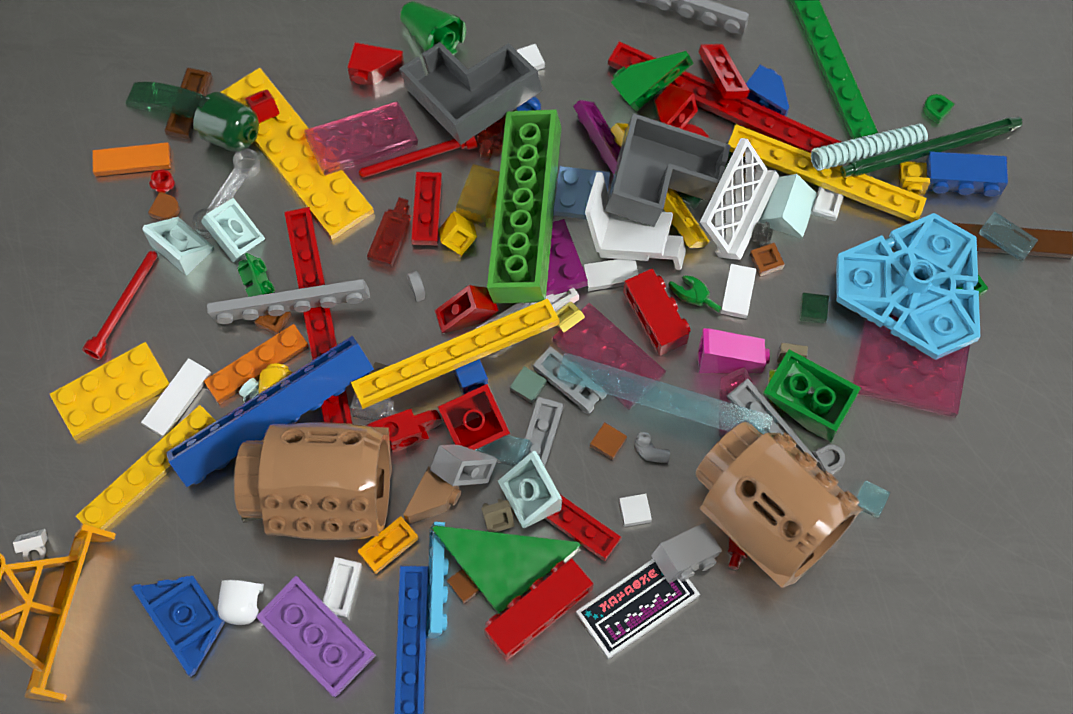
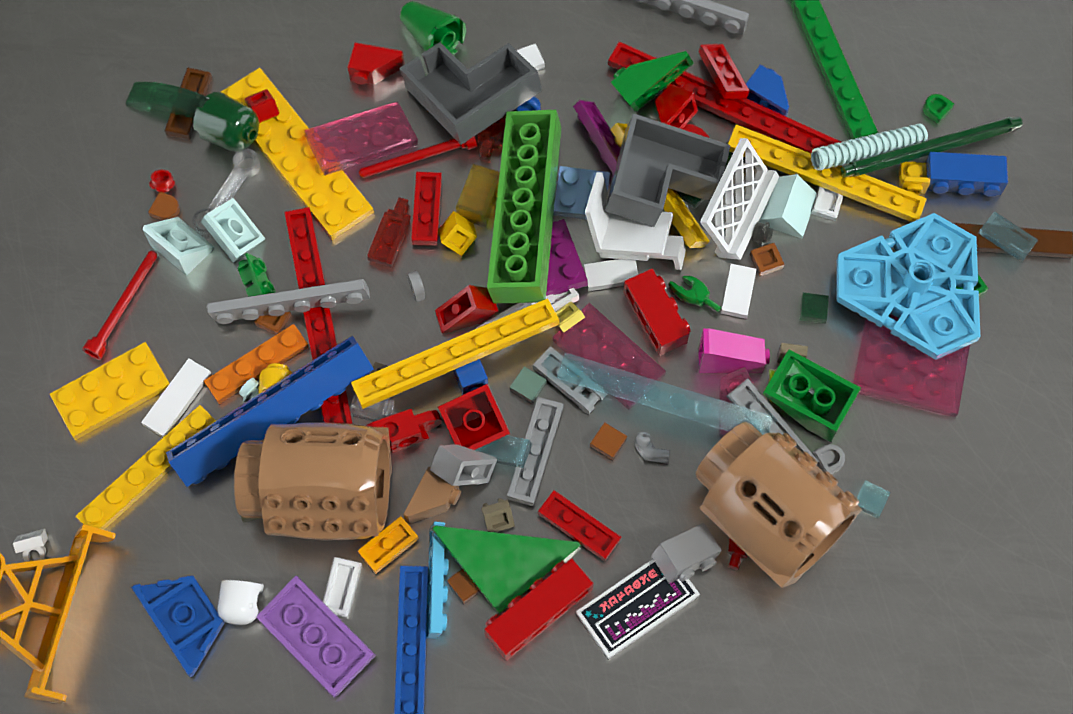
(131, 159): orange tile -> none
(530, 491): light aqua slope -> none
(635, 510): white tile -> none

